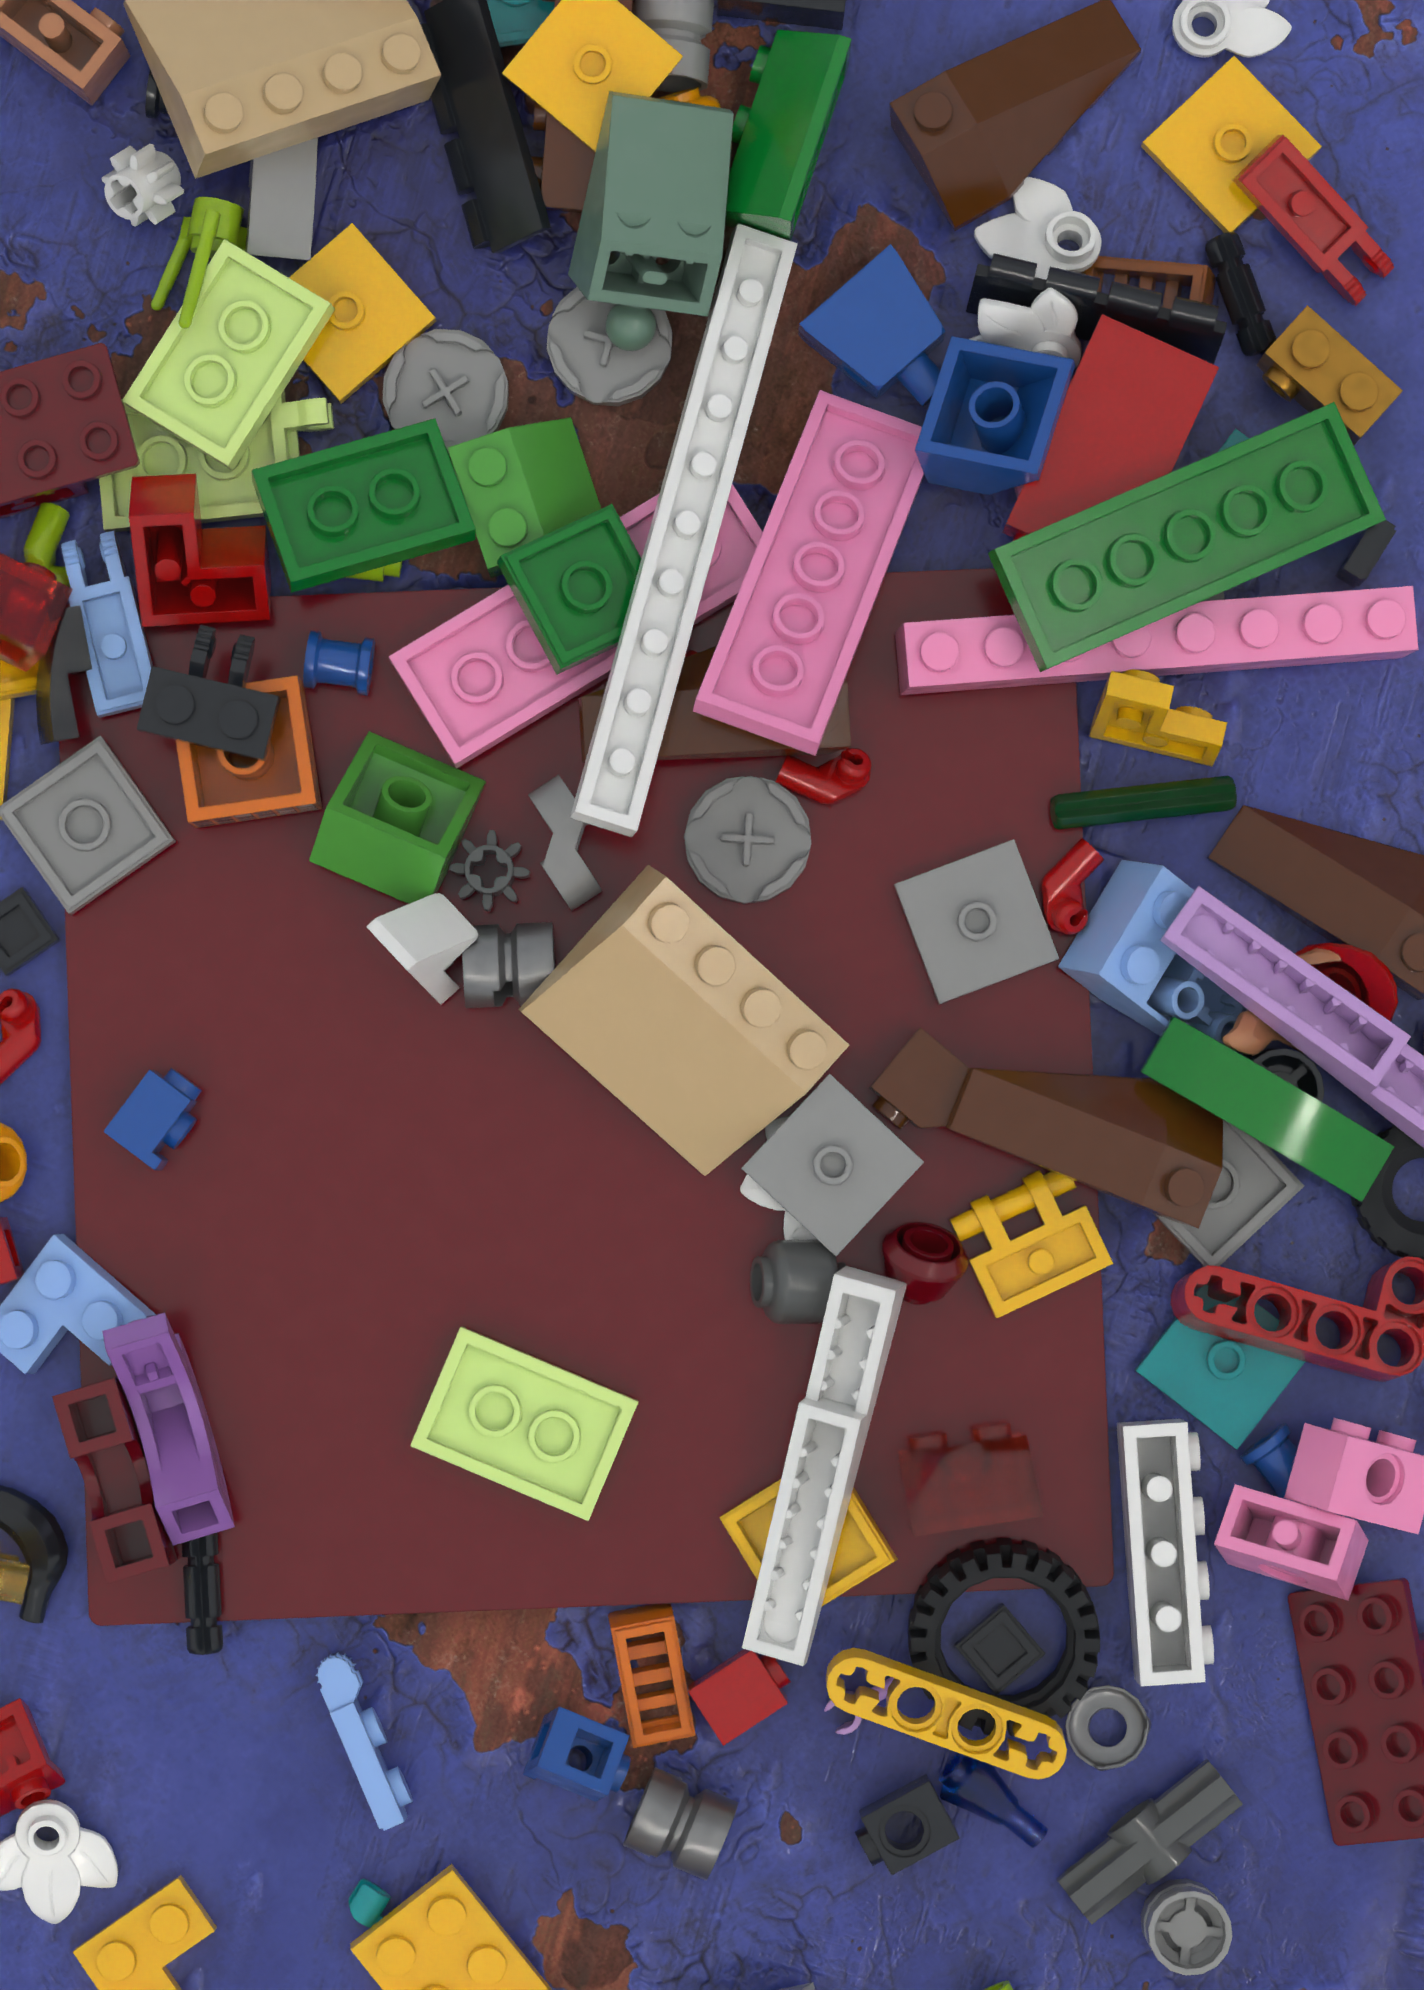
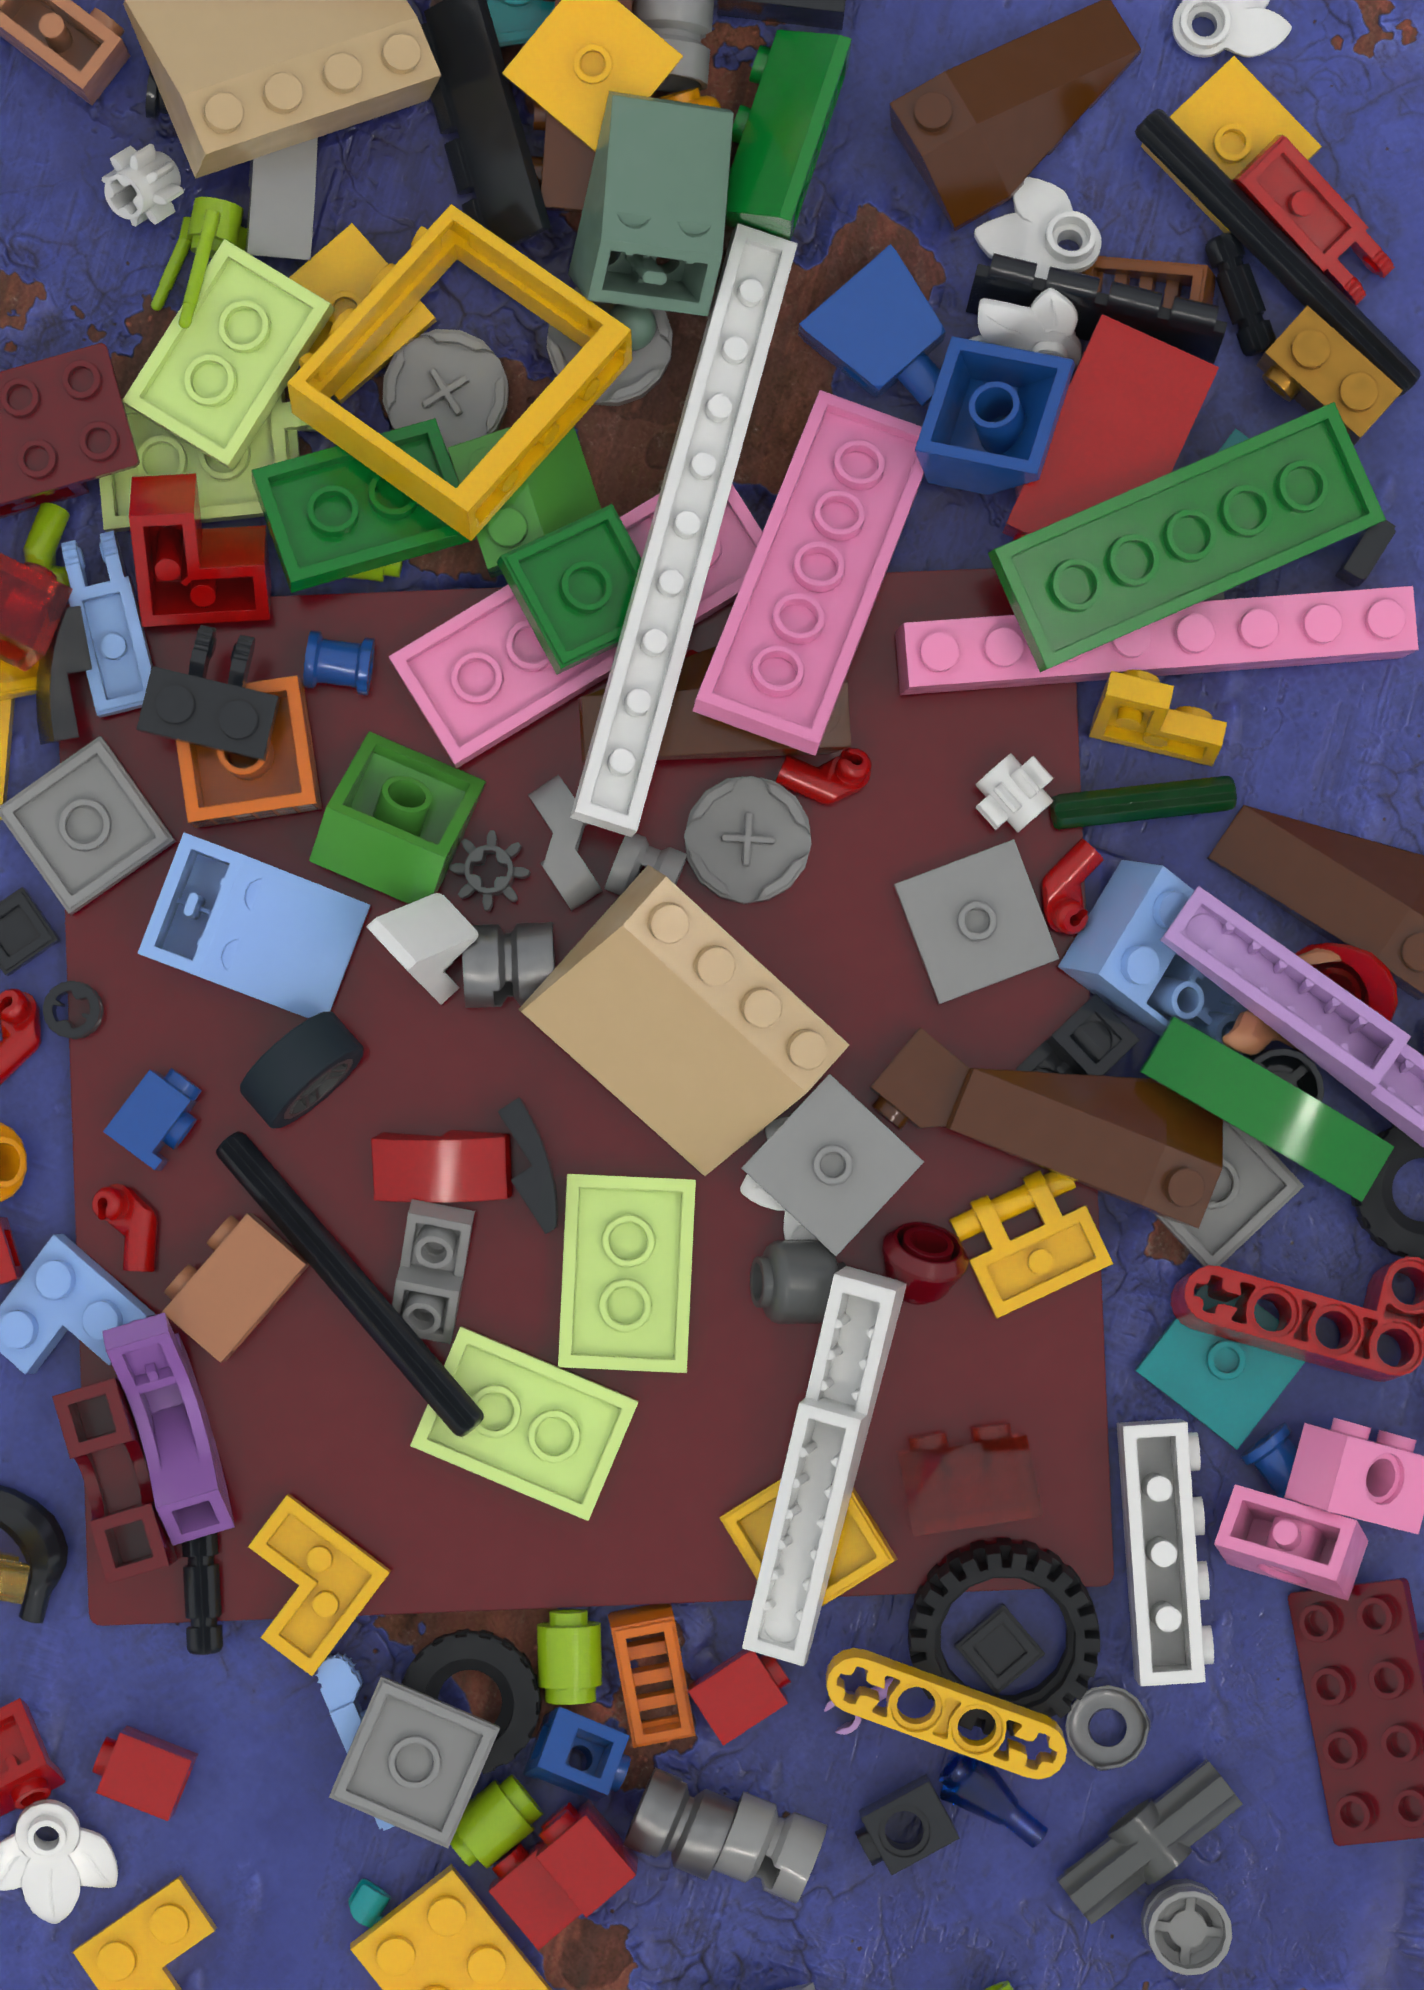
(65, 1027): none -> black bush
(132, 1219): none -> red arm
(144, 1772): none -> red brick
(234, 1285): none -> nougat brick
(253, 928): none -> light blue slope
(301, 1069): none -> black wheel
(332, 1577): none -> yellow plate
(350, 1284): none -> black axle
(414, 1761): none -> light grey plate
(433, 1268): none -> light grey slope
(442, 1168): none -> red slope
(495, 1822): none -> lime brick
(500, 1662): none -> black tyre
(531, 438): none -> yellow window
(536, 1183): none -> black slope
(564, 1874): none -> red brick
(569, 1657): none -> lime brick
(626, 1273): none -> yellowish green plate
(637, 853): none -> light grey wheel
(771, 1847): none -> light grey wheel
(1014, 792): none -> white gear
(1084, 1043): none -> black slope
(1271, 245): none -> black axle

